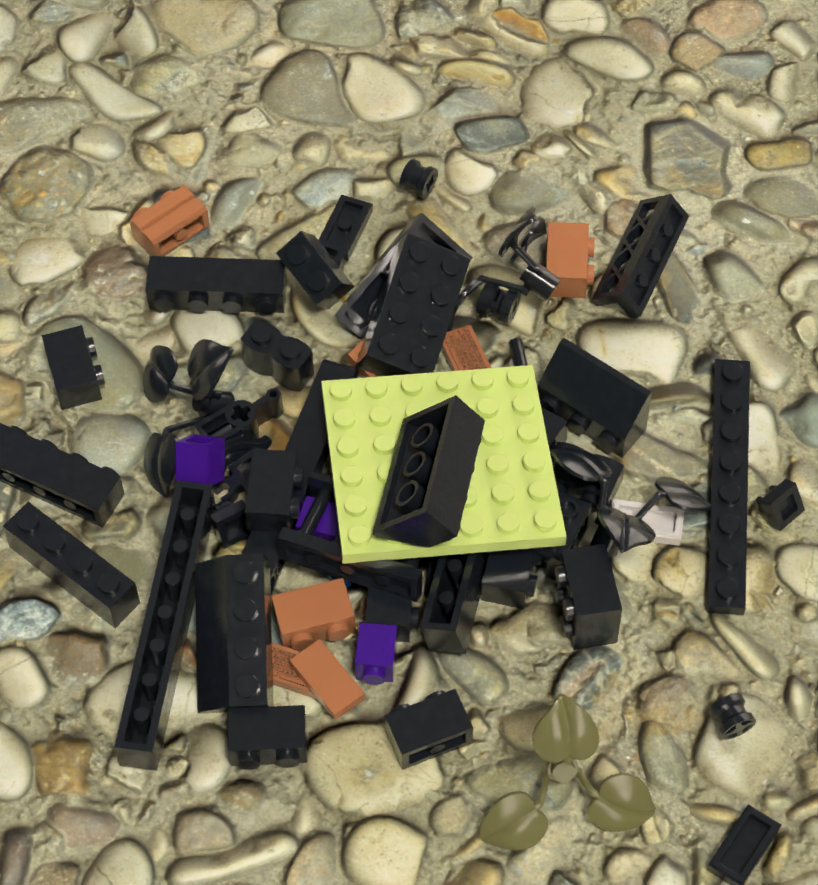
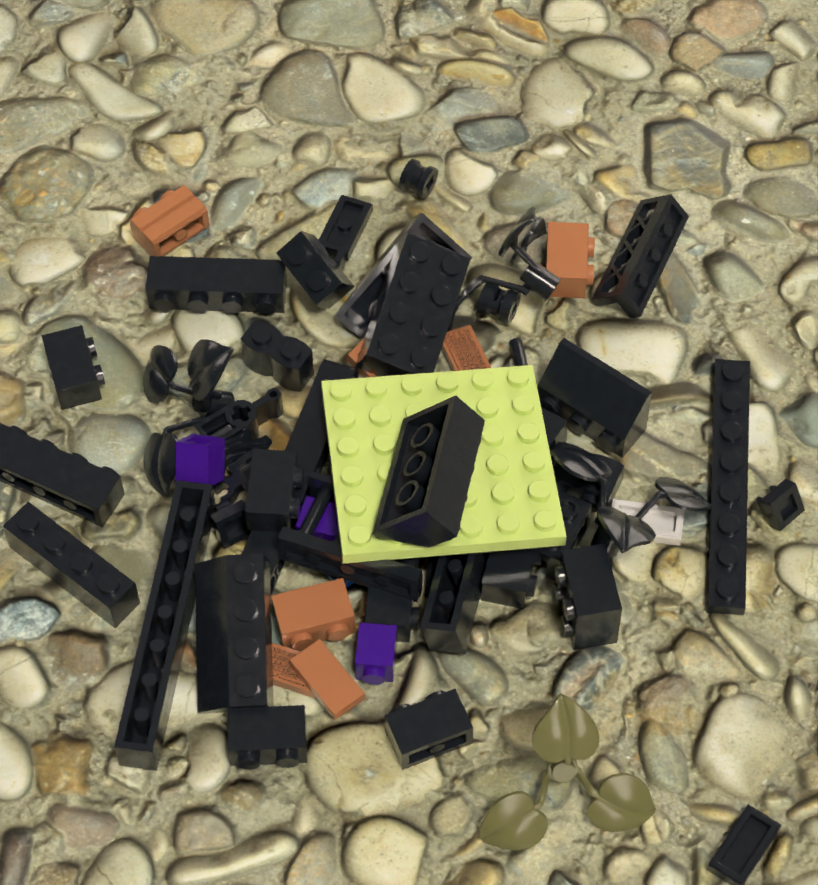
(732, 716): black wheel -> none

